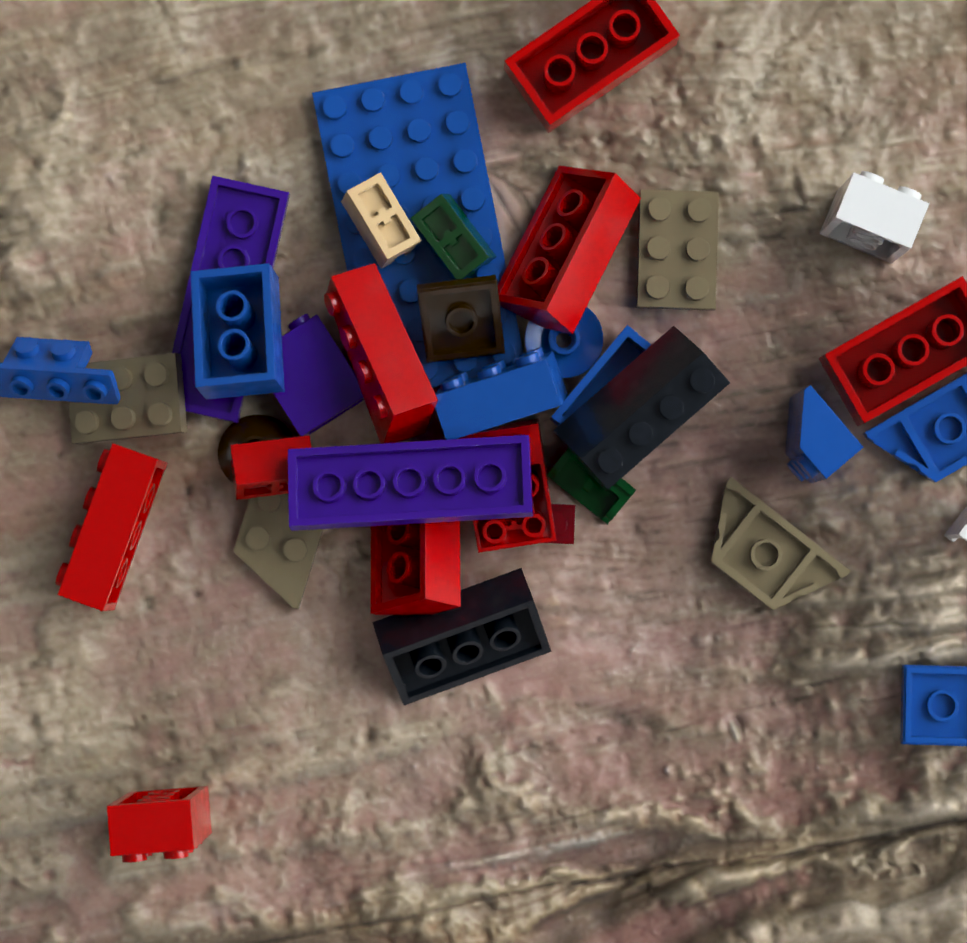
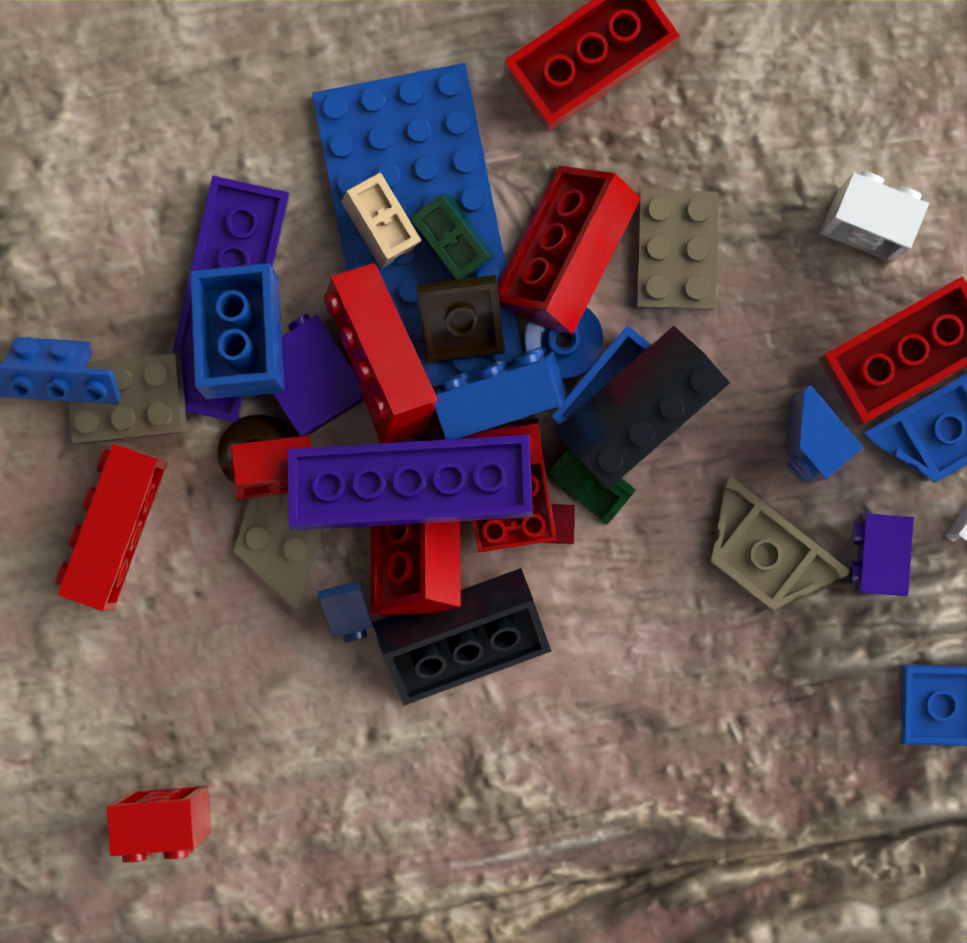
(347, 610): none -> dark blue slope
(882, 554): none -> dark purple brick

